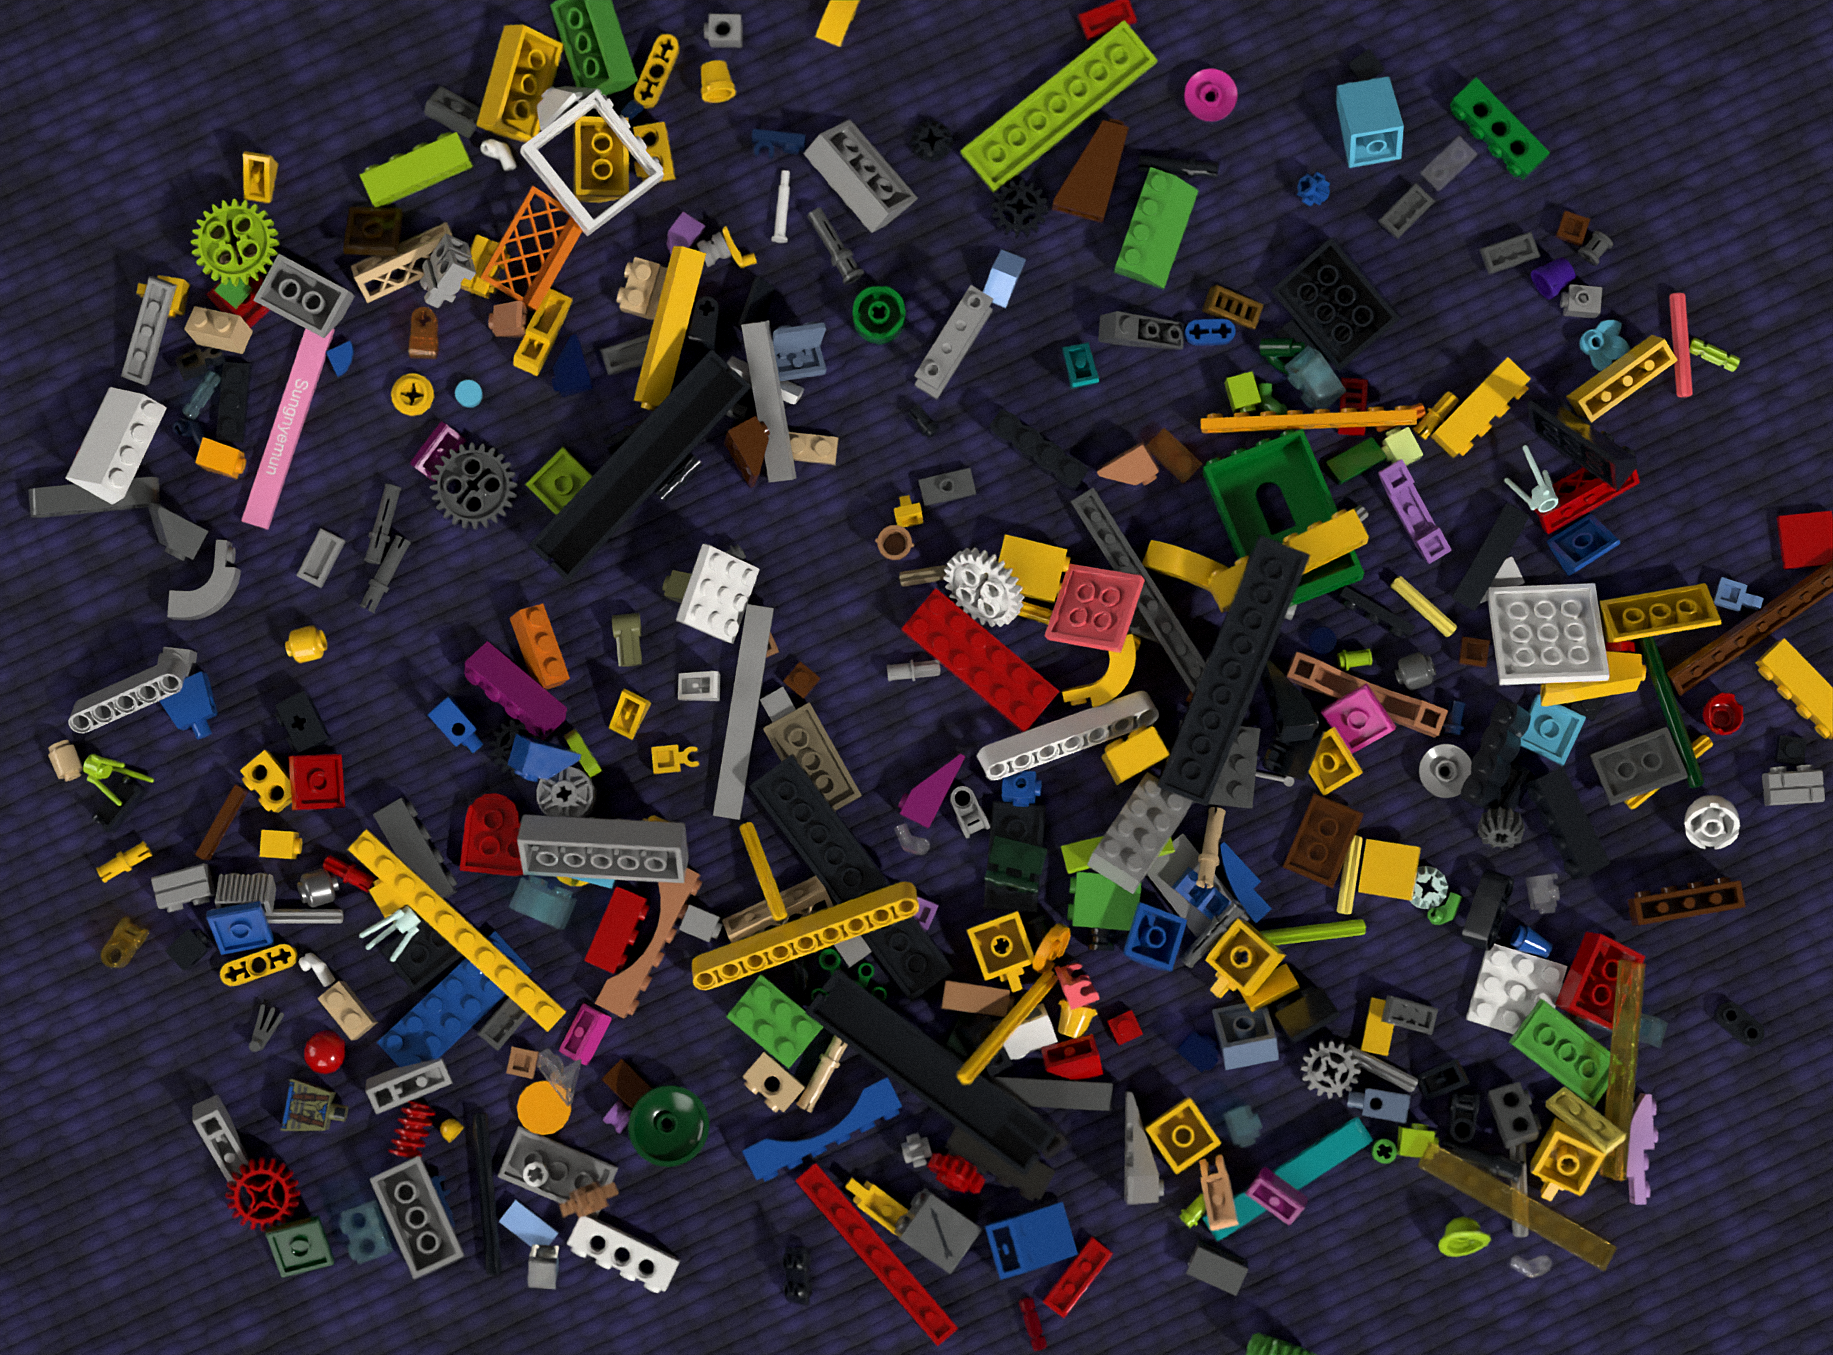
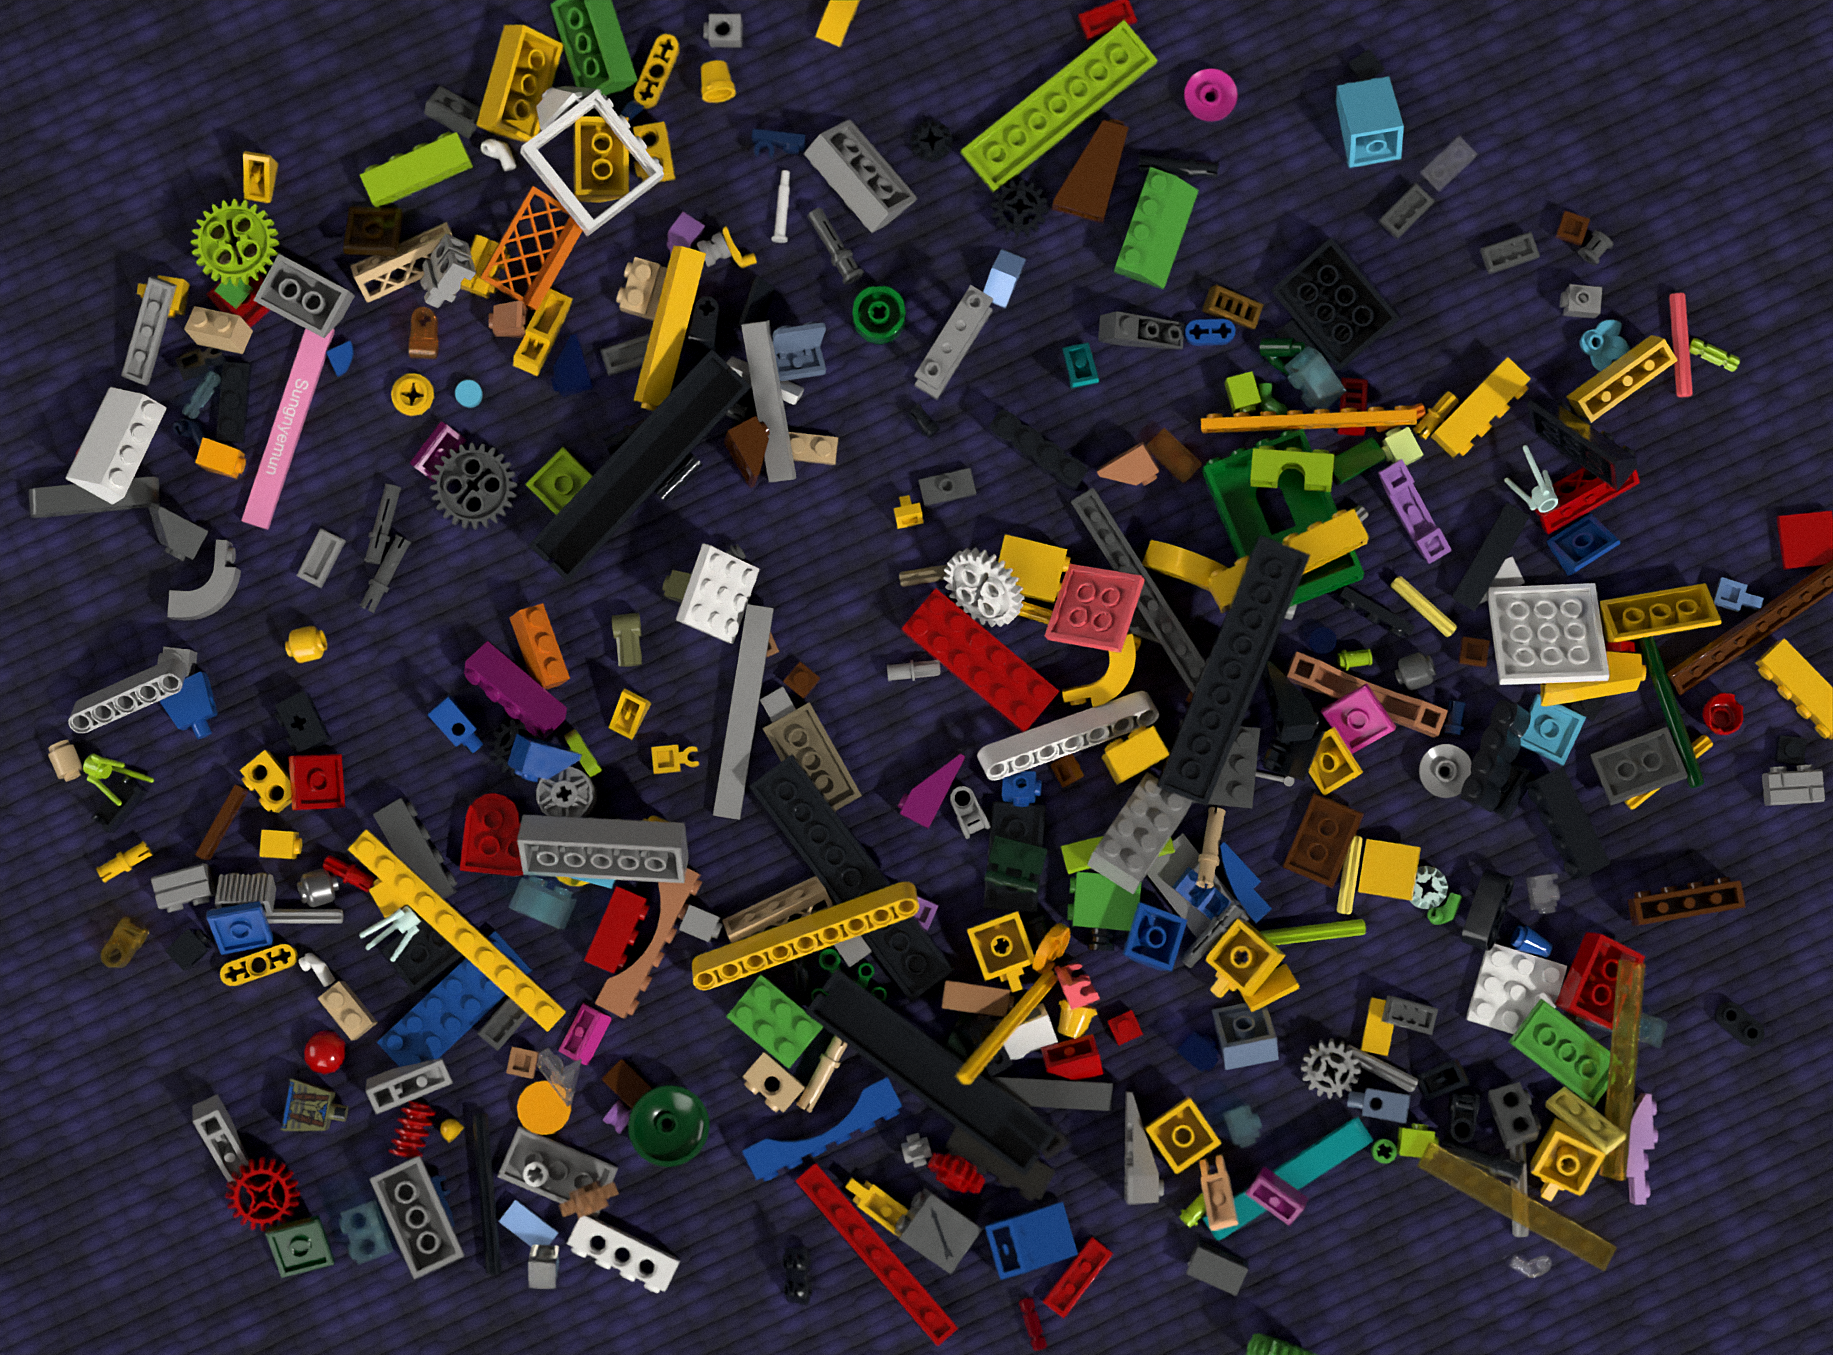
(261, 1036): dark grey piece -> none
(699, 686): white slope -> none
(763, 871): yellow axle -> none
(894, 542): medium nougat piece -> none
(911, 843): clear arm -> none
(1067, 770): none -> reddish brown plate
(1270, 463): none -> lime arch
(1305, 1013): black slope -> none
(1313, 189): blue gear -> none
(1463, 1237): lime hat -> none
(1496, 114): green brick -> none
(1501, 827): dark grey gear -> none
(1552, 277): dark purple piece -> none
(1712, 822): white cylinder -> none

